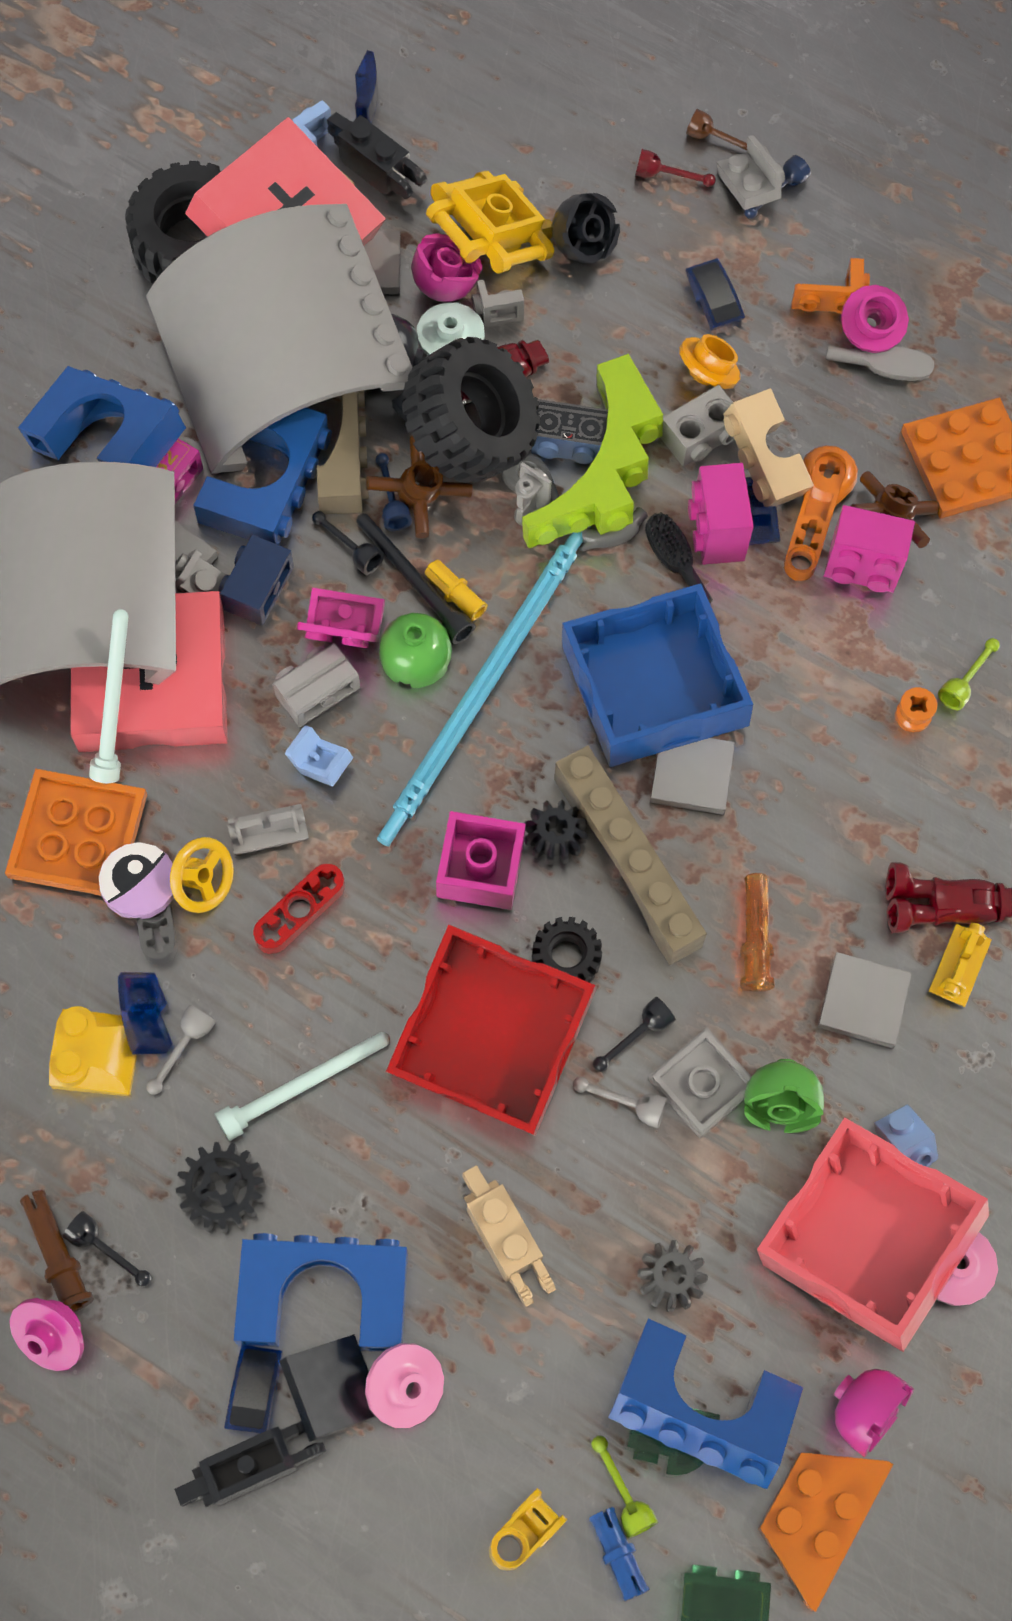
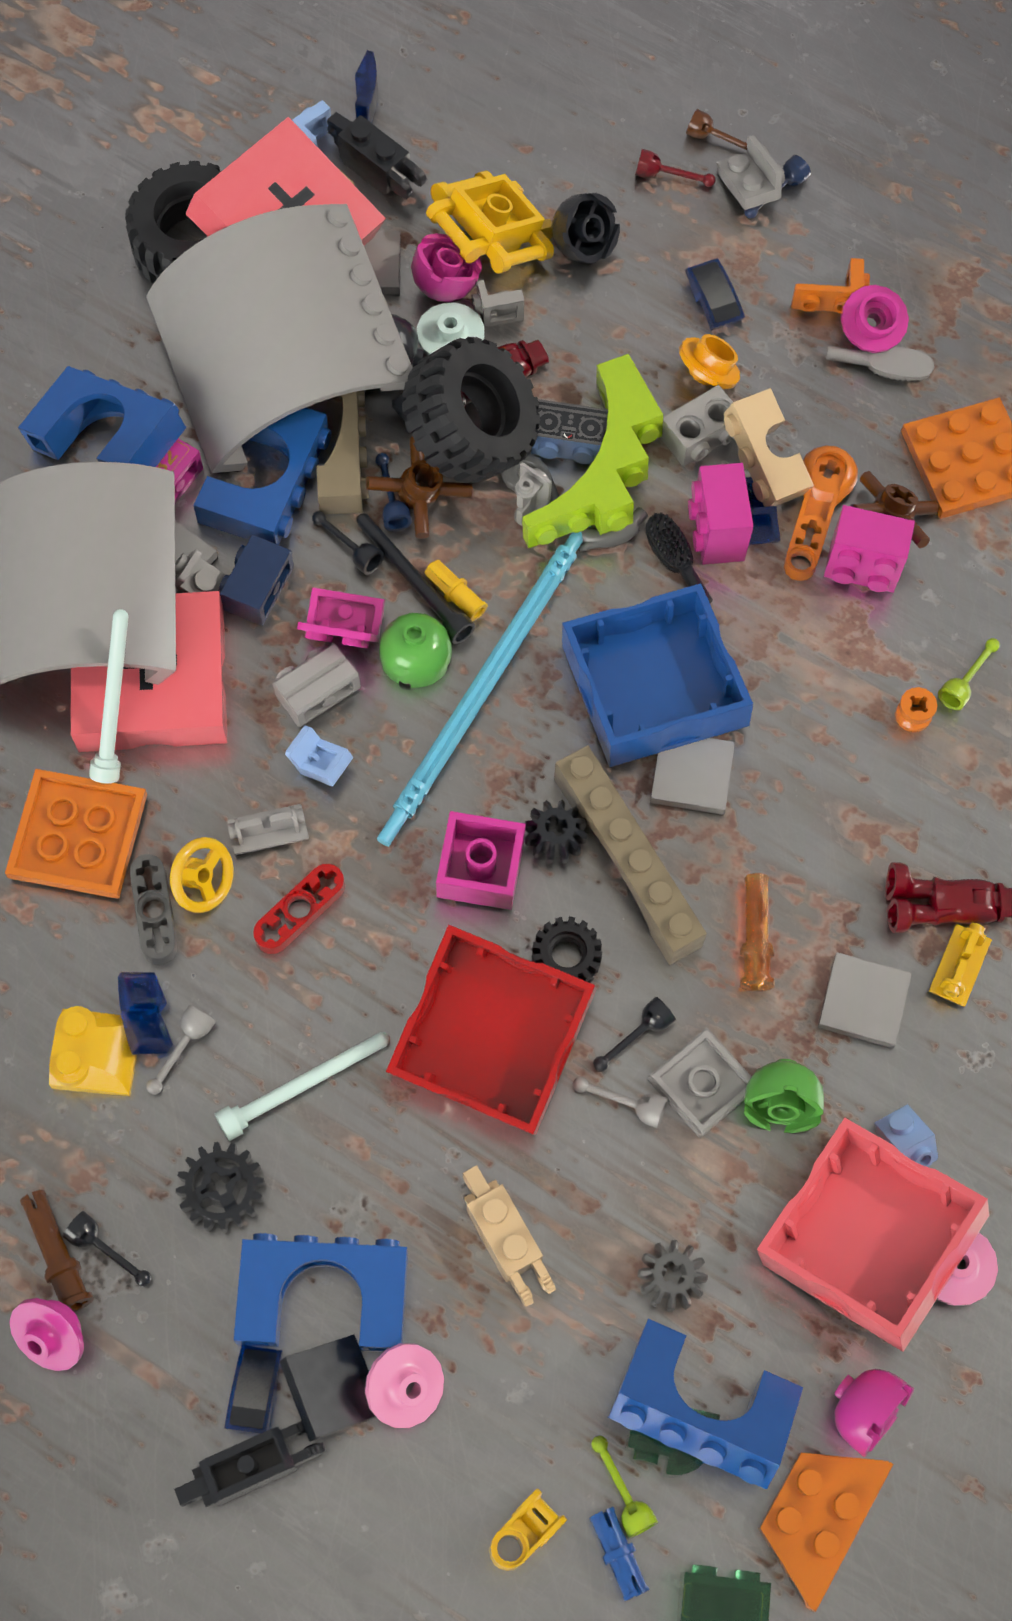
(136, 881): tile -> none

